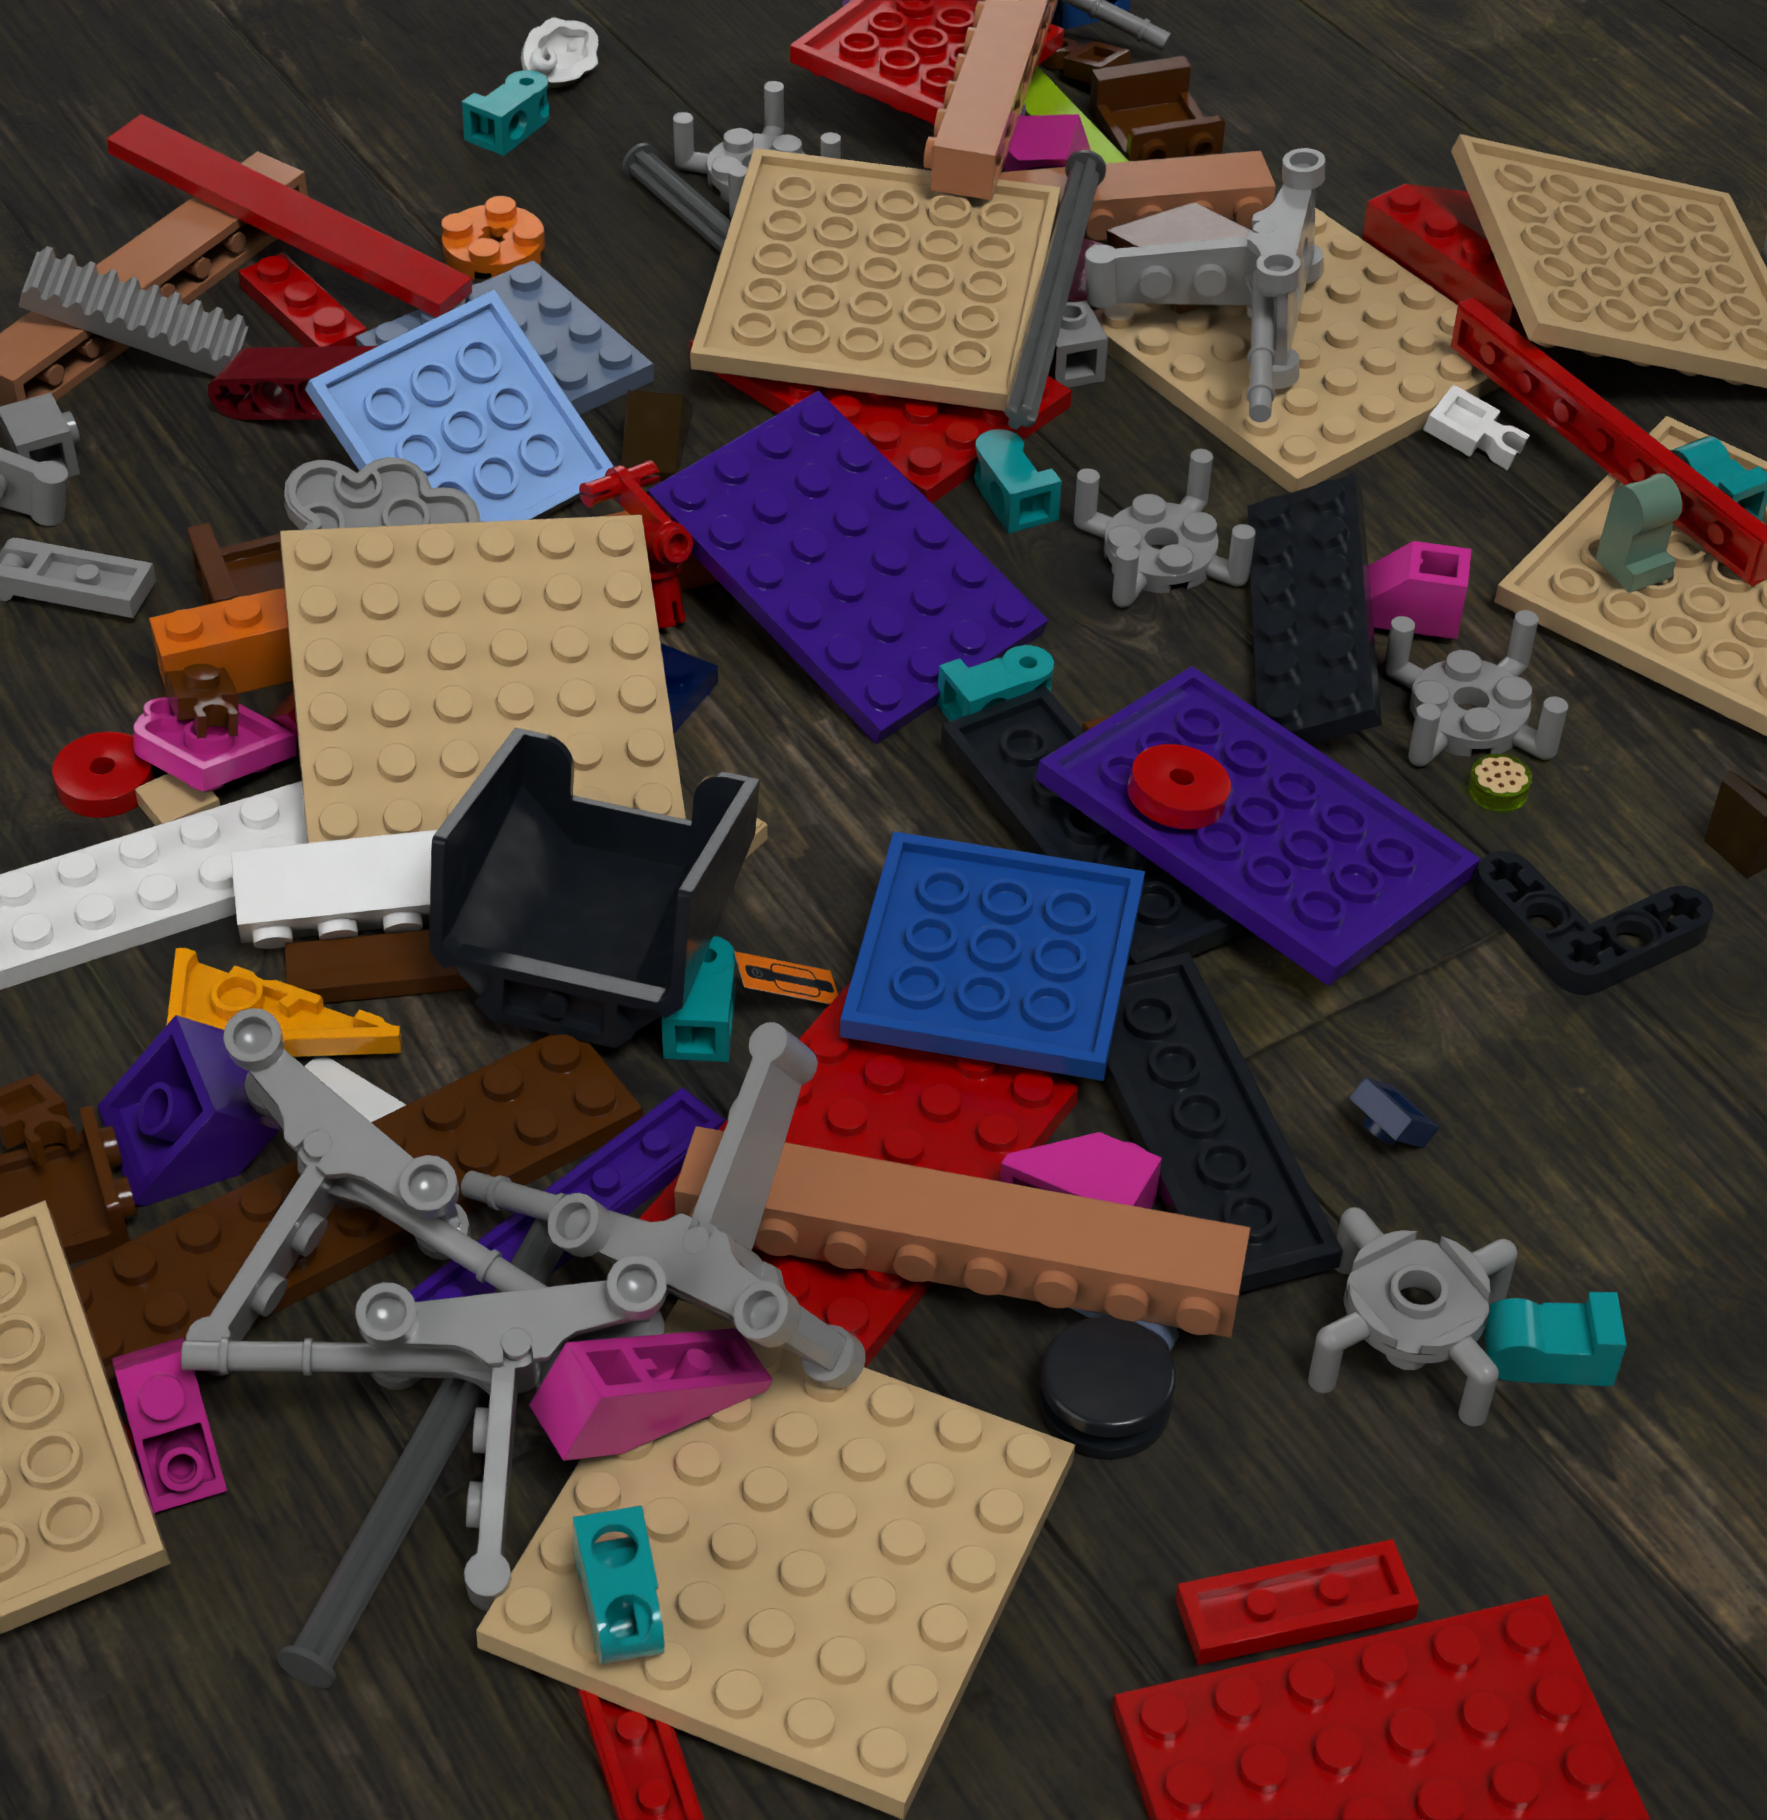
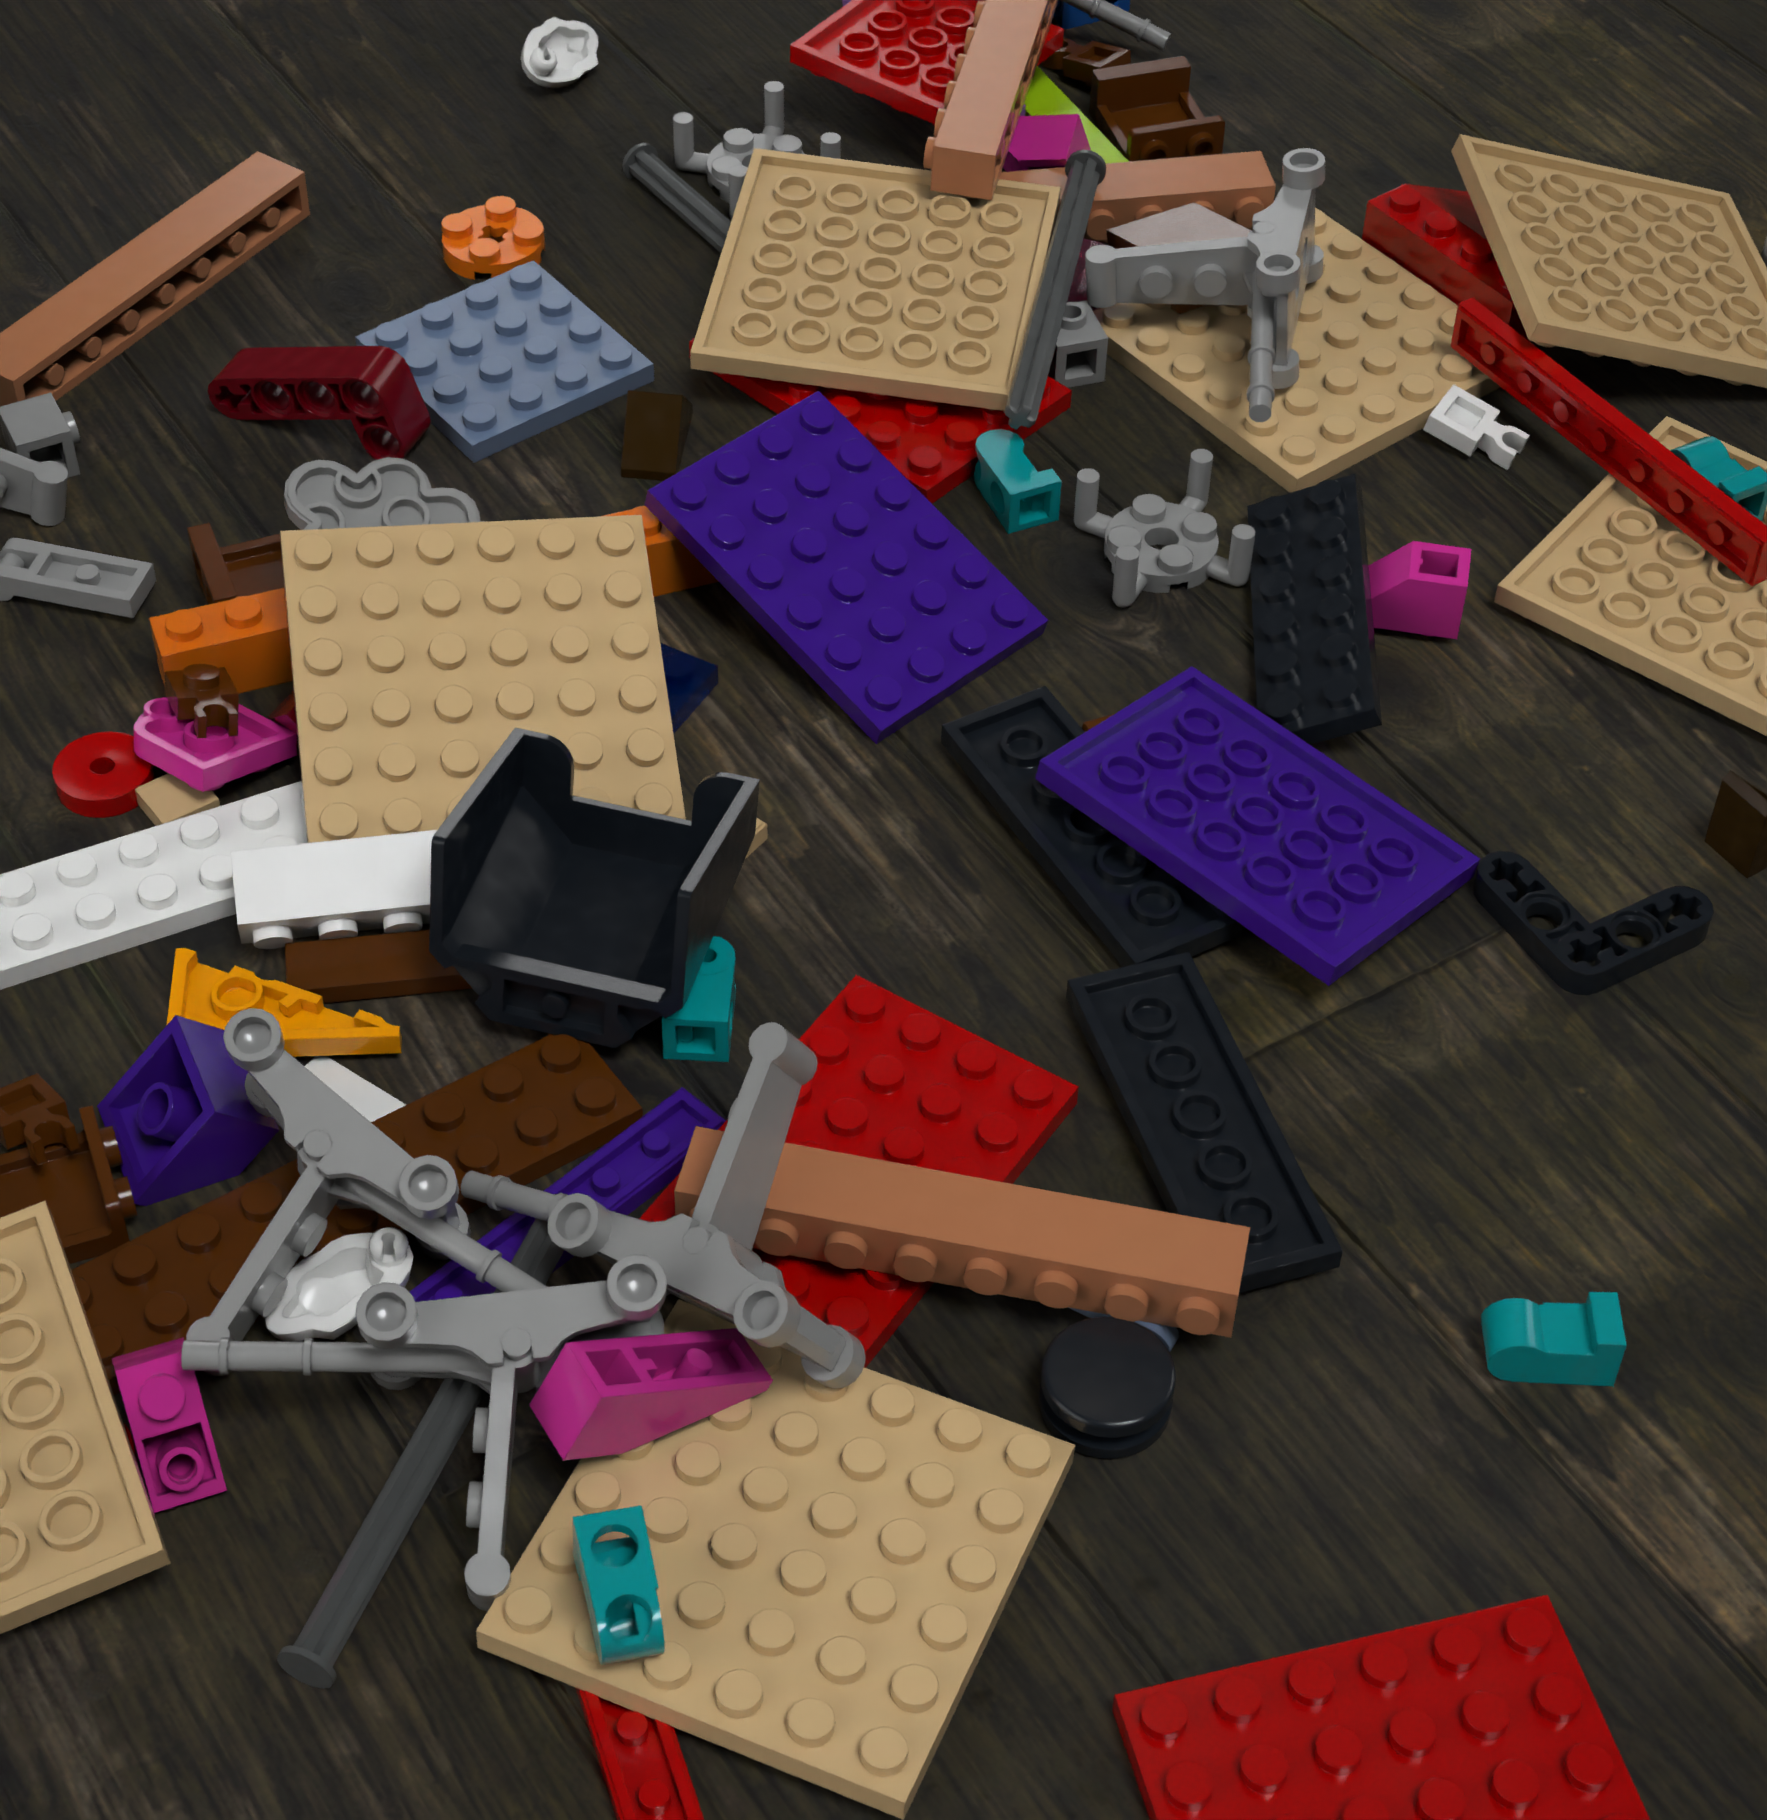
(131, 313): light grey gear -> none
(290, 216): red tile -> none
(299, 303): red plate -> none
(329, 1283): none -> white arm
(467, 409): light blue plate -> none
(507, 113): teal leg -> none
(666, 540): red pin -> none
(786, 978): orange sticker -> none
(990, 683): teal leg -> none
(994, 955): blue plate -> none
(1089, 1168): dark pink slope -> none
(1179, 786): red piece -> none
(1296, 1601): red plate -> none
(1392, 1114): dark blue plate -> none
(1410, 1332): light grey plate -> none
(1463, 678): light grey plate -> none
(1499, 782): tile -> none
(1639, 532): sand green leg -> none

